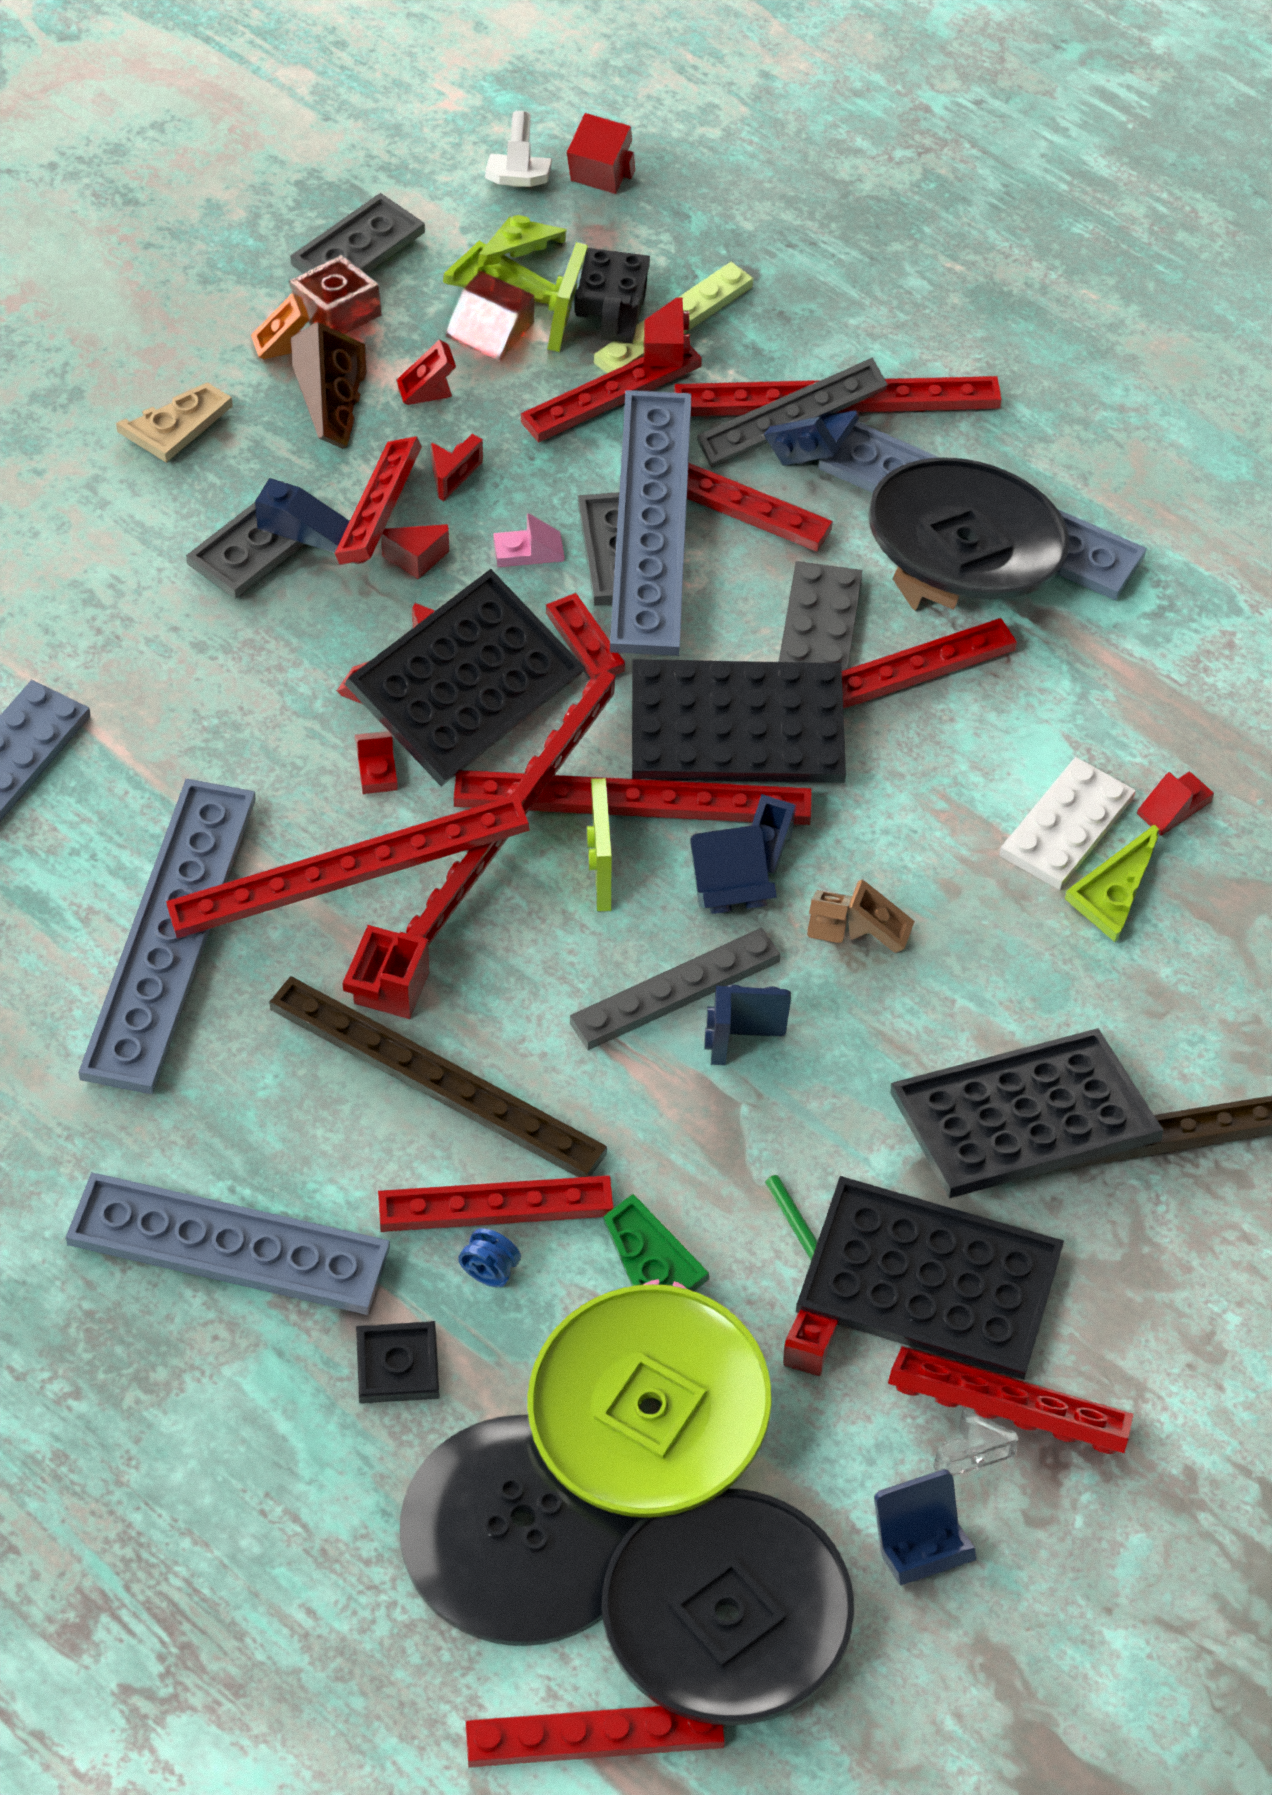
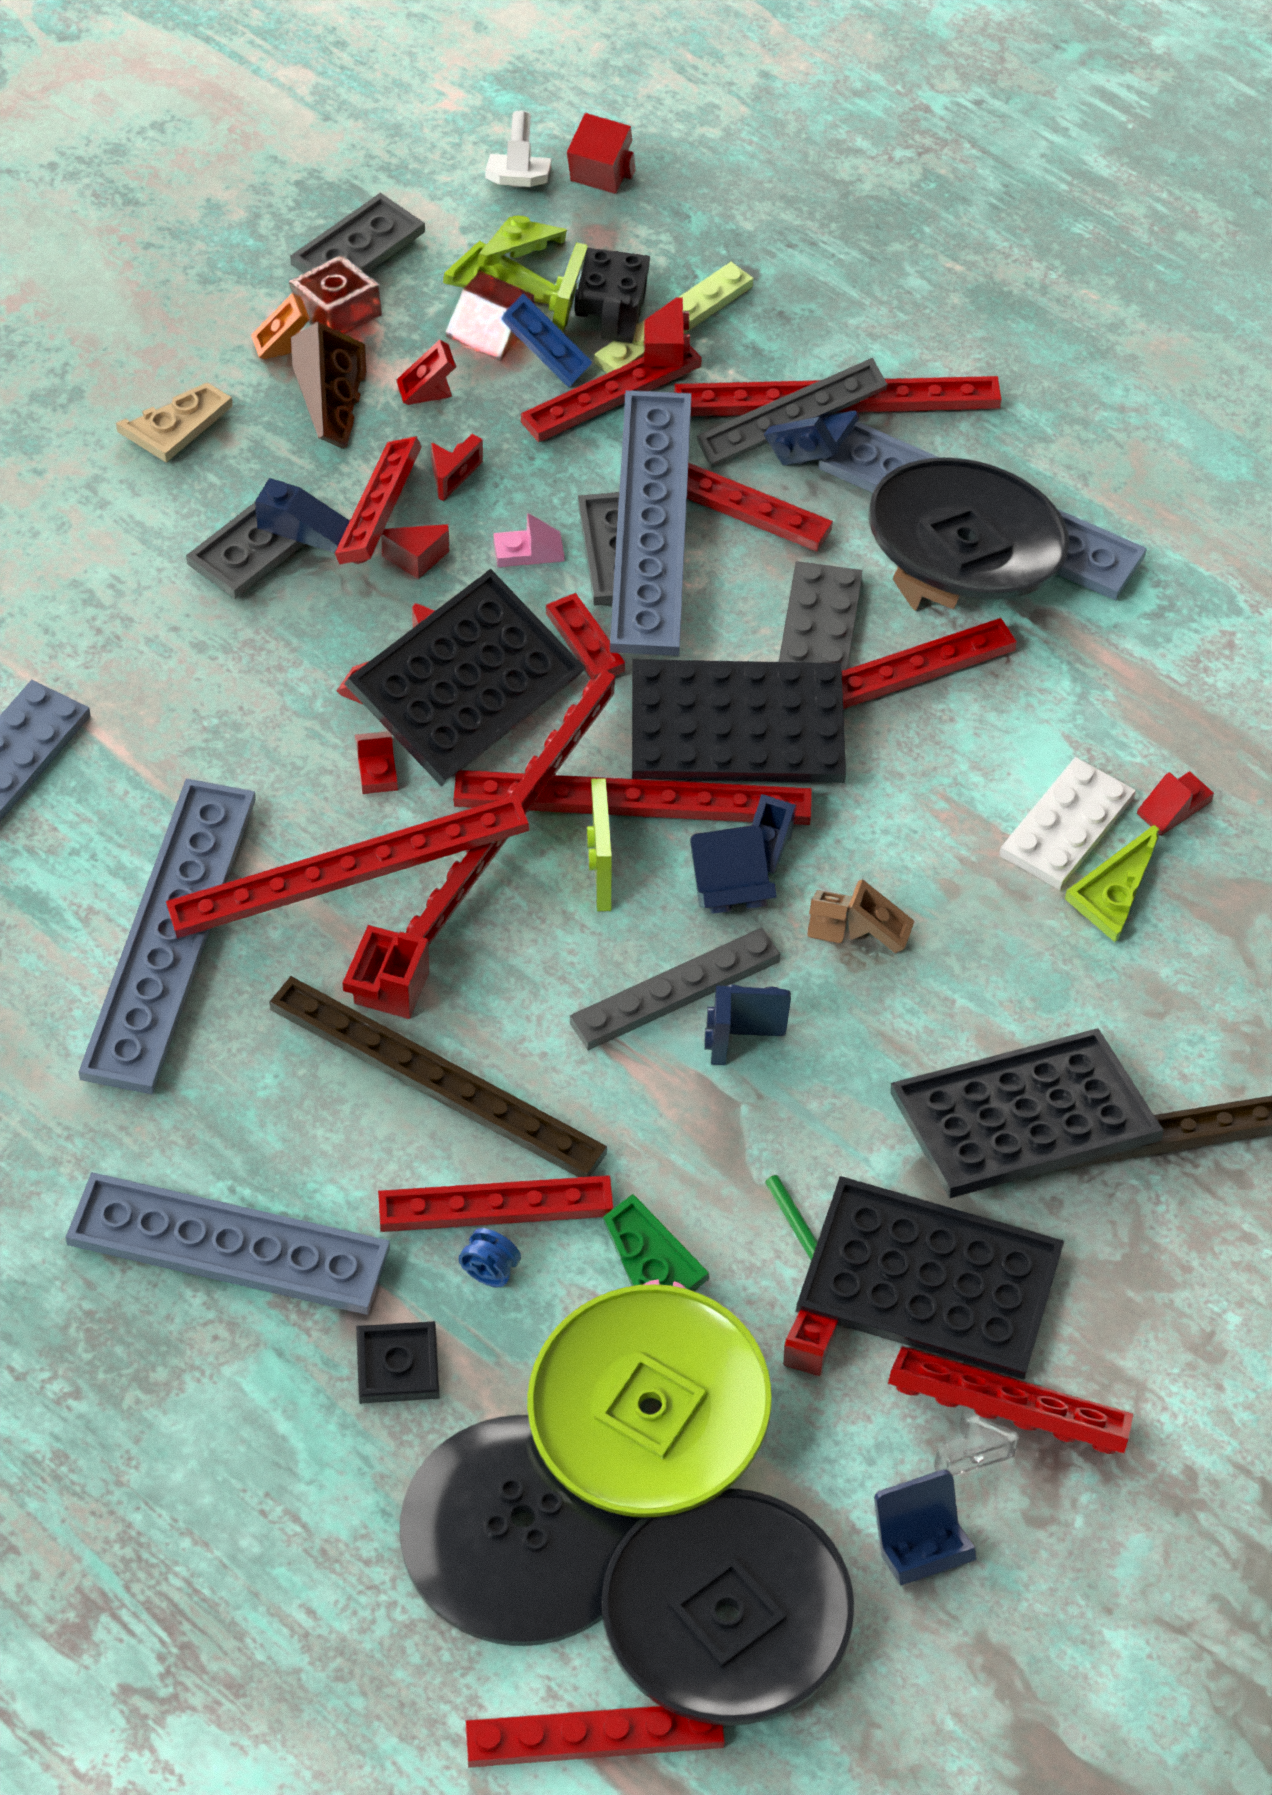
(545, 340): none -> blue plate

